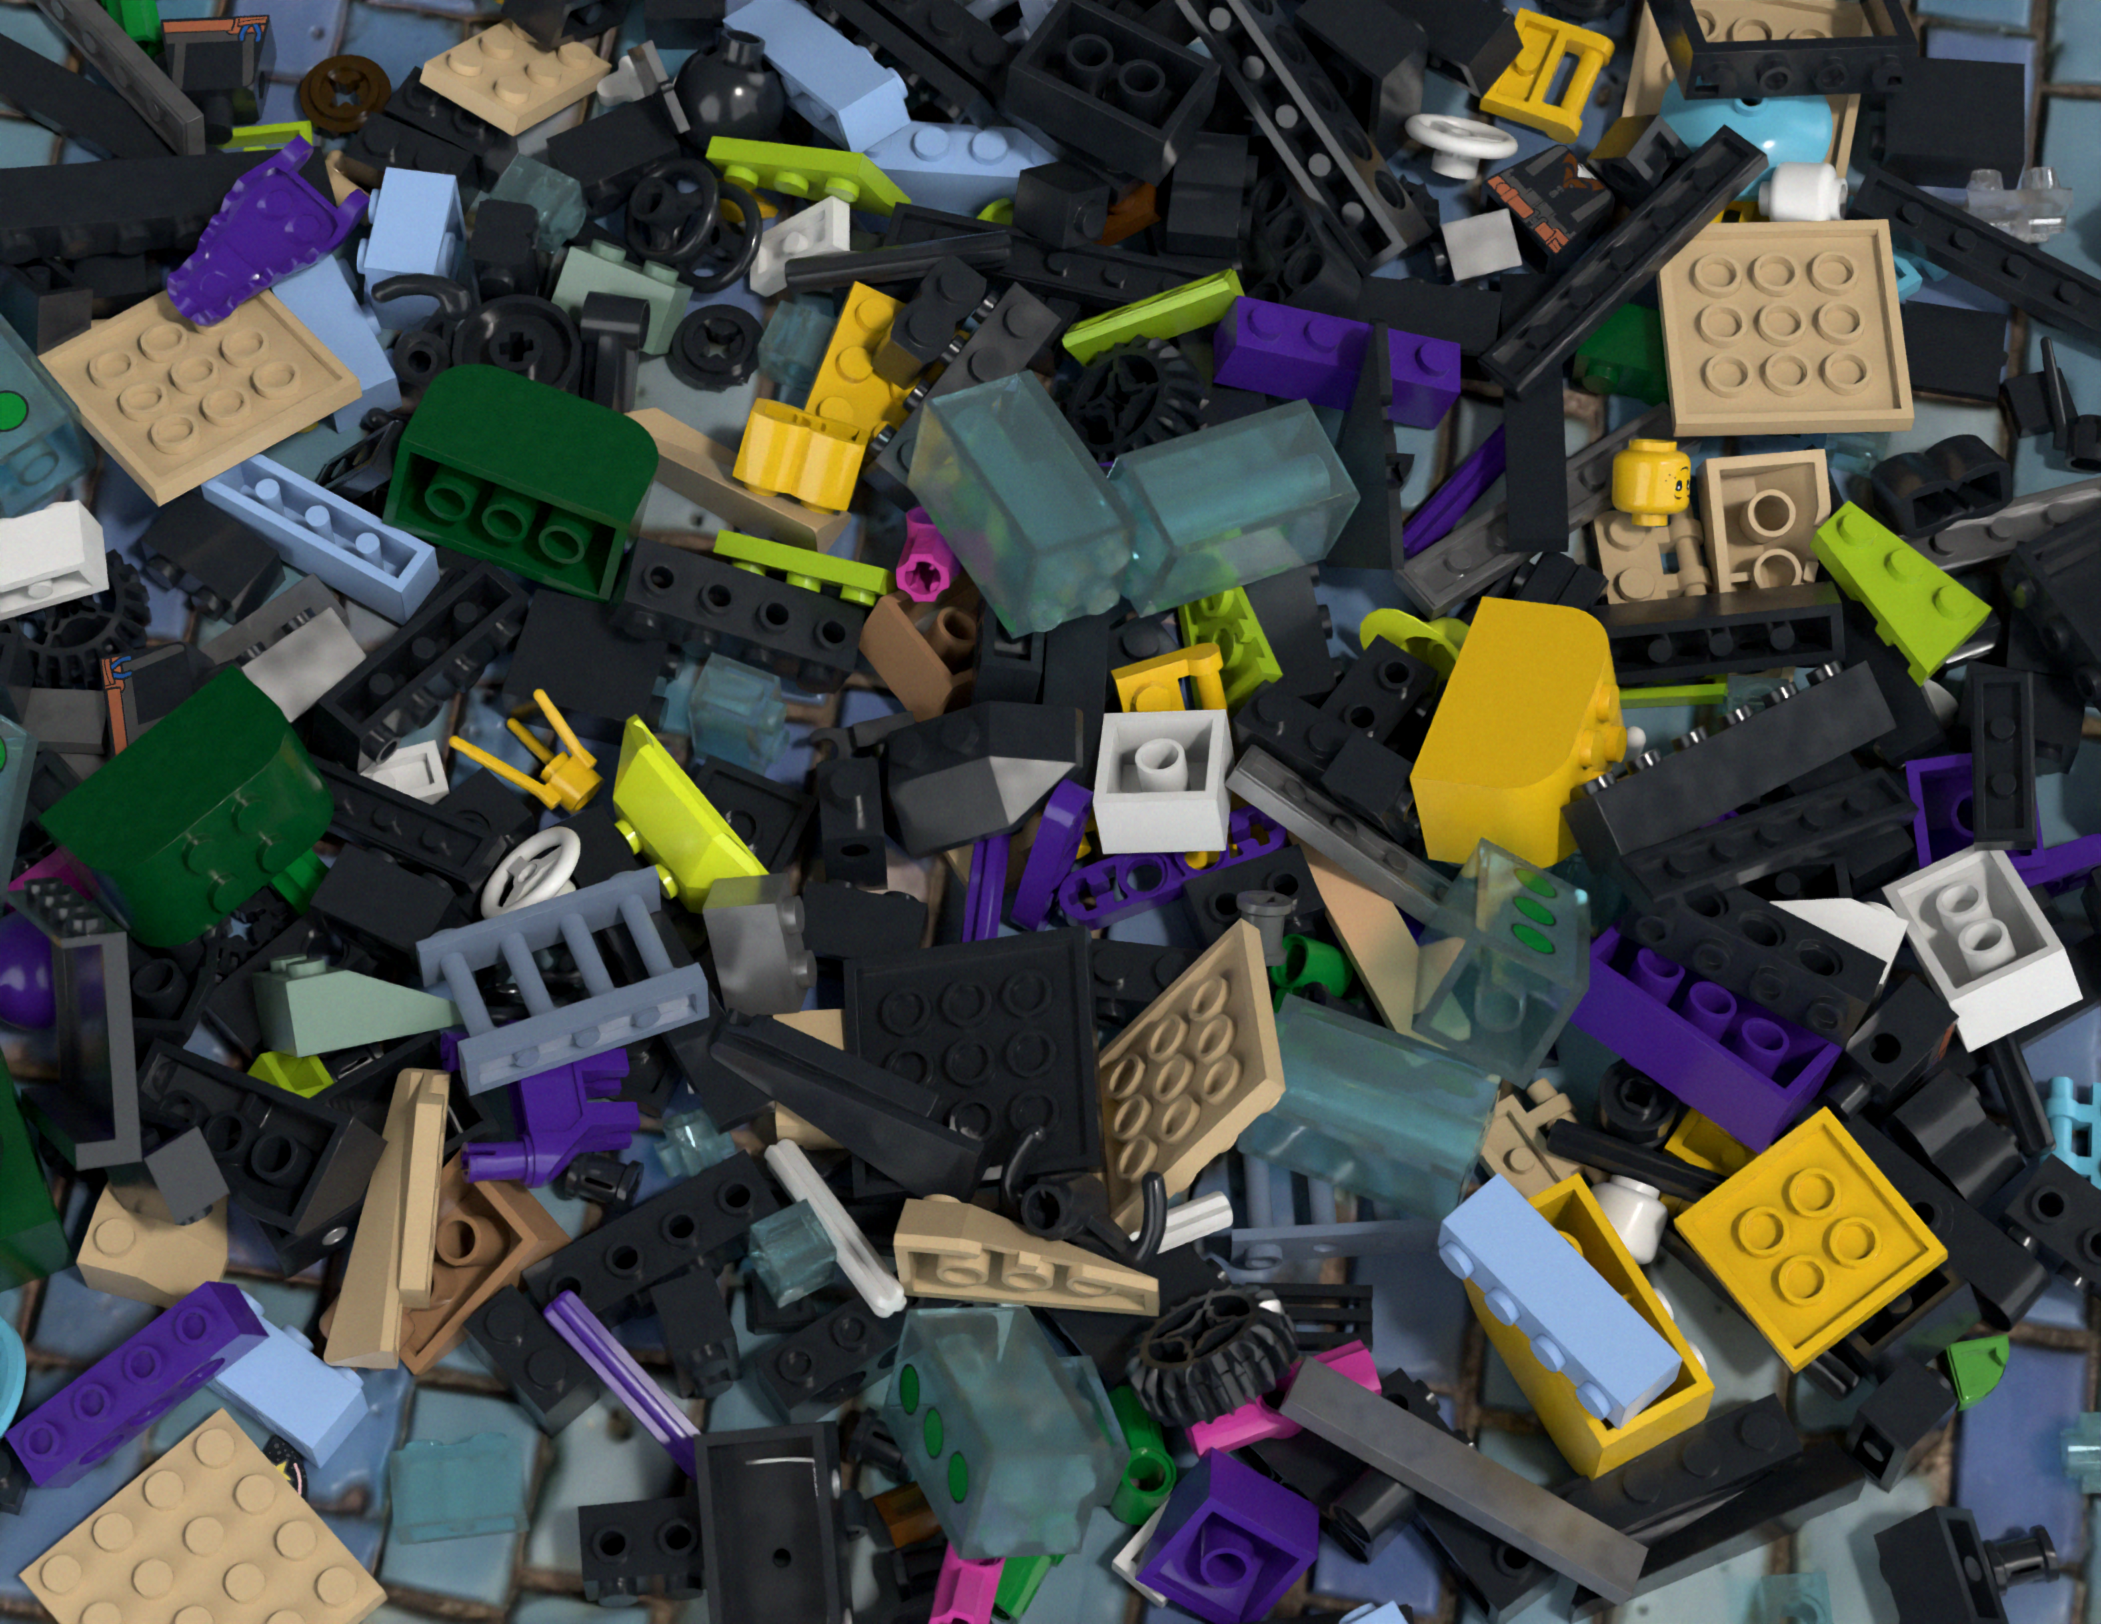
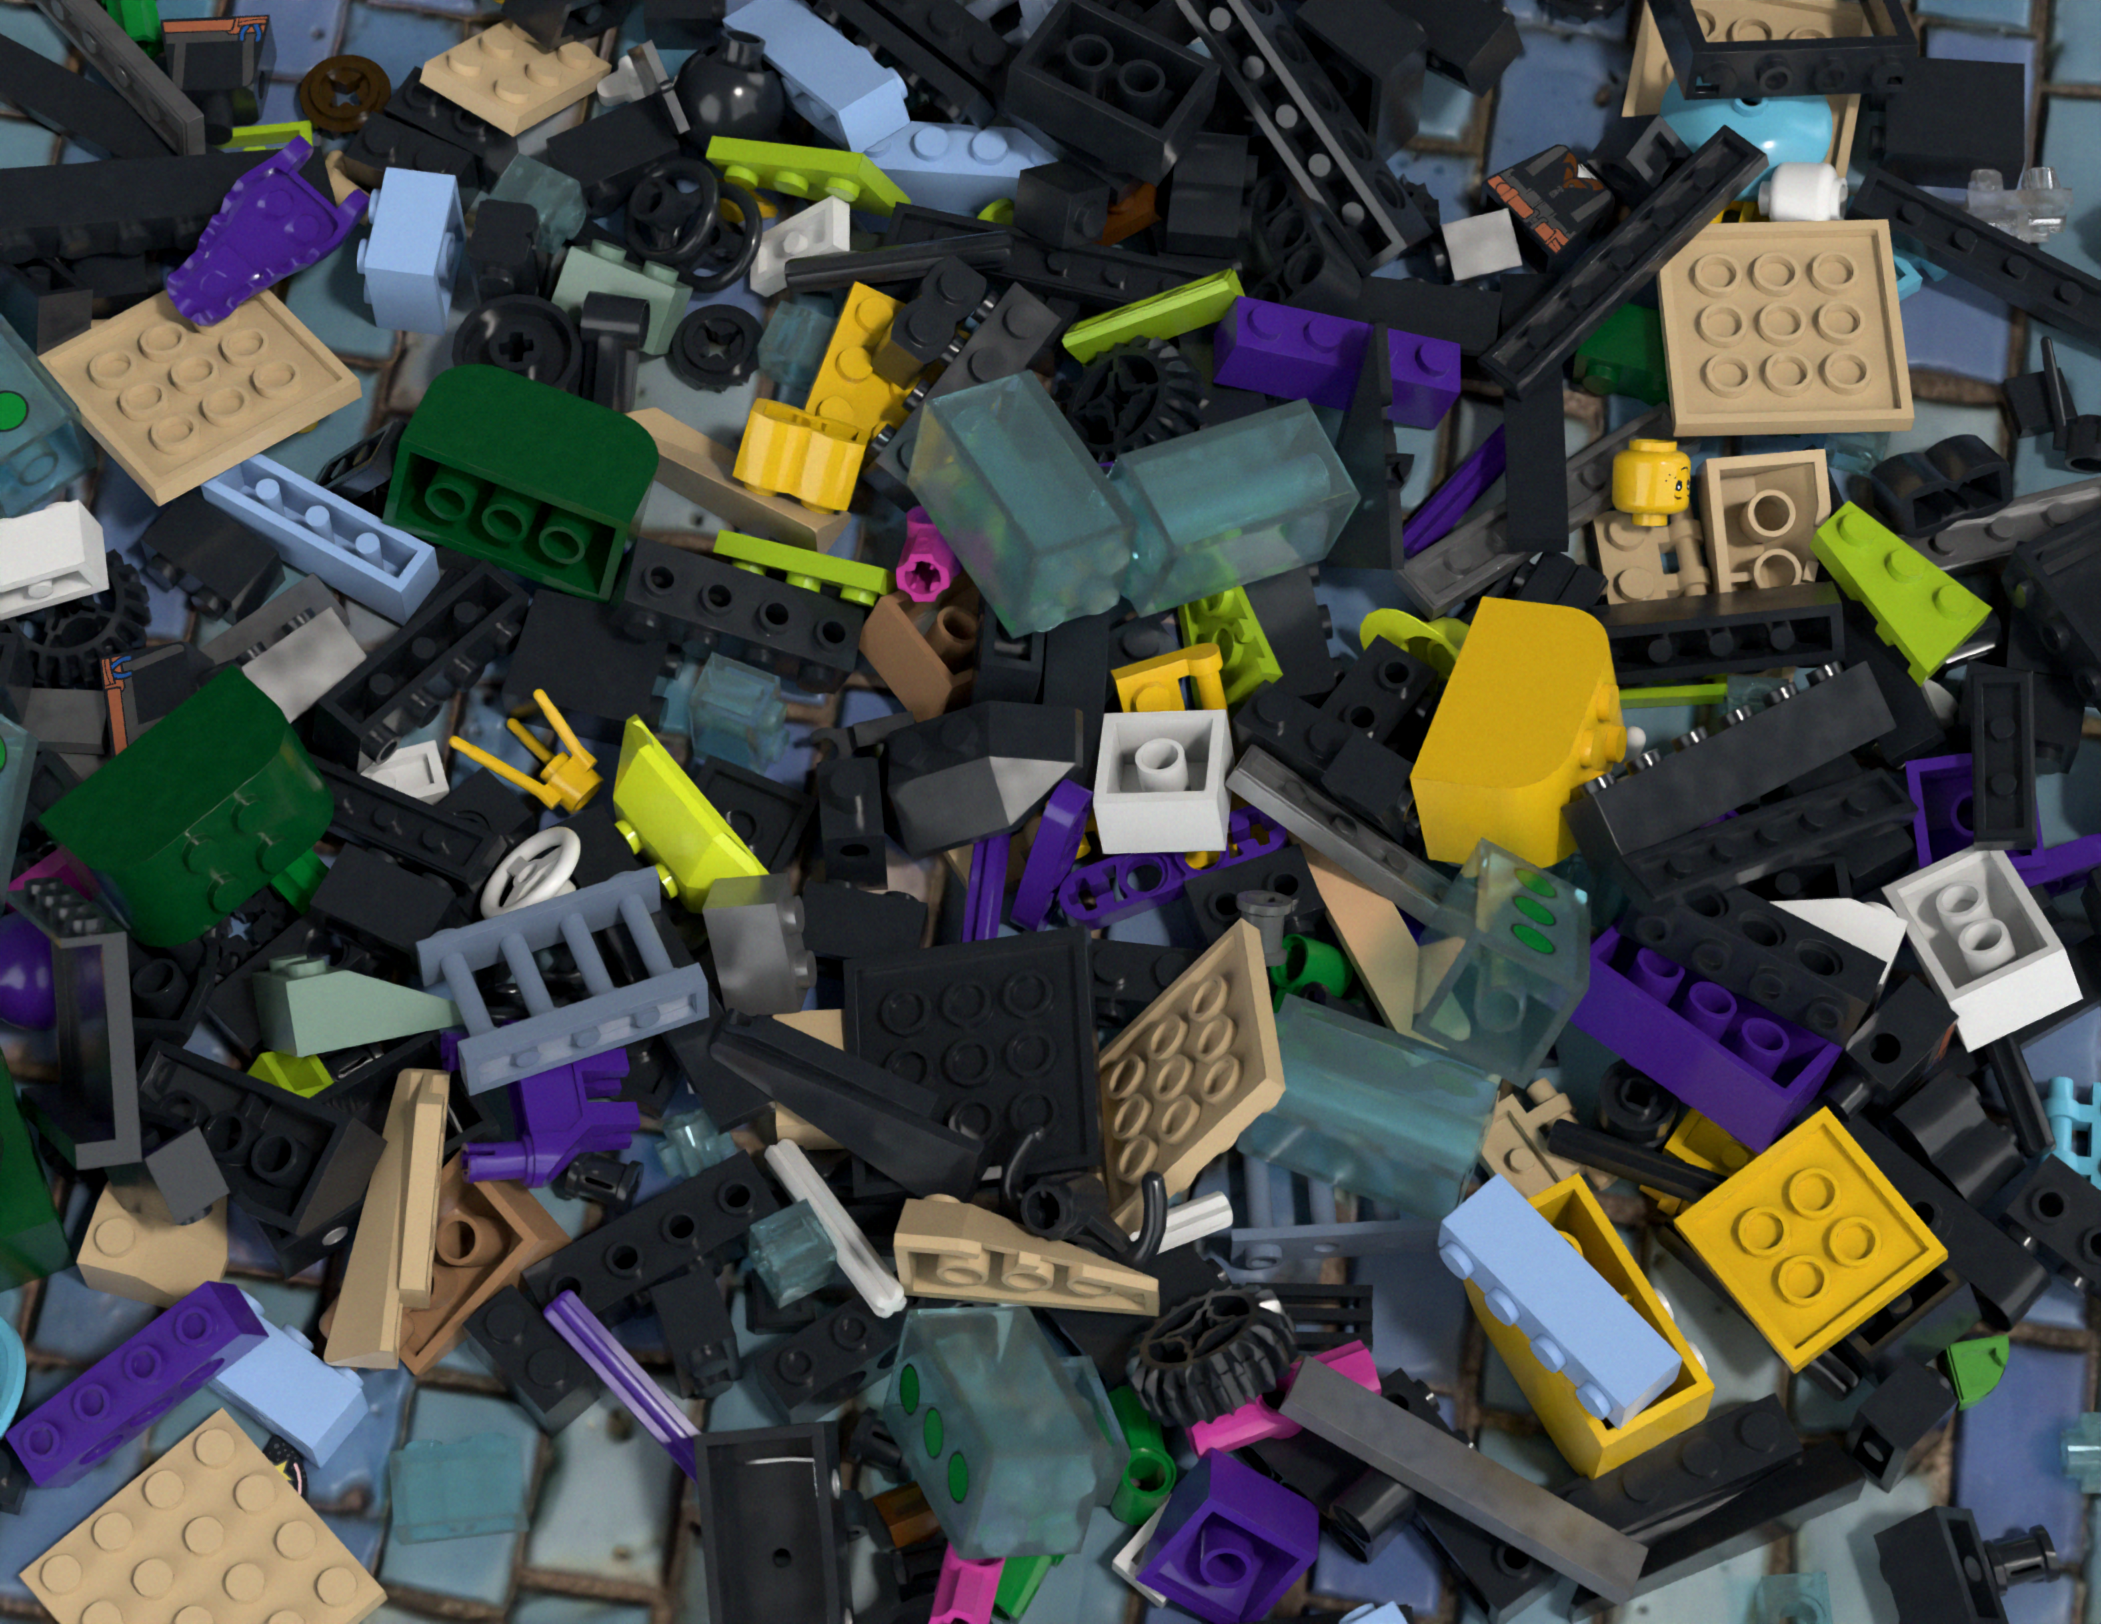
(326, 306): light blue brick -> none
(426, 335): black piece -> none
(642, 1550): black brick -> none
(1460, 143): white piece -> none
(1527, 80): yellow plate -> none
(1633, 1214): white head -> none
(1954, 350): black piece -> none

